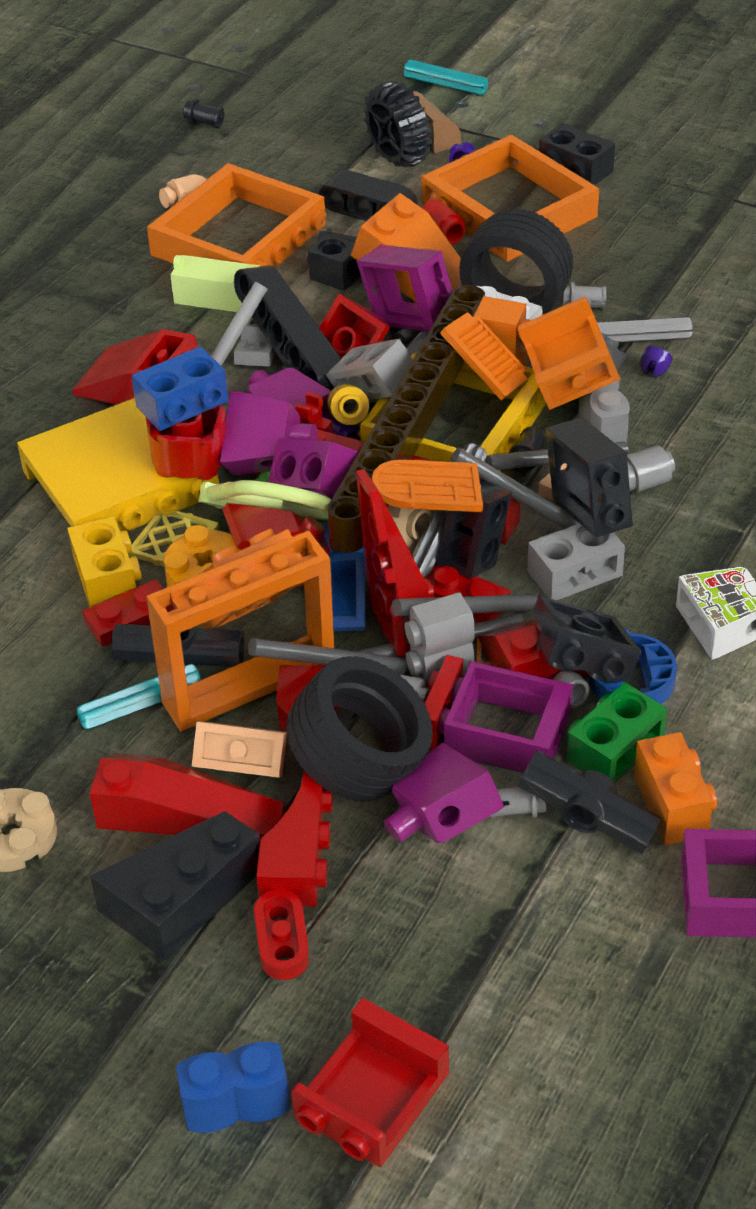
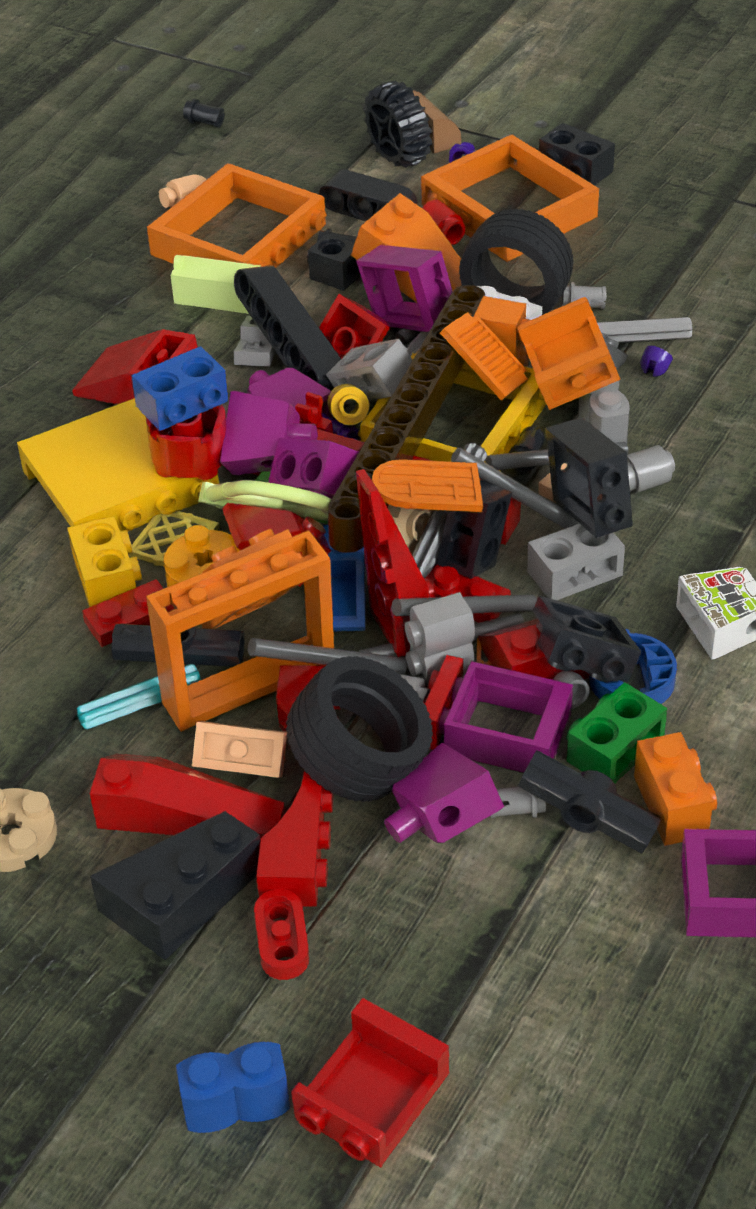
(238, 323): light grey bar -> none
(446, 77): teal axle -> none

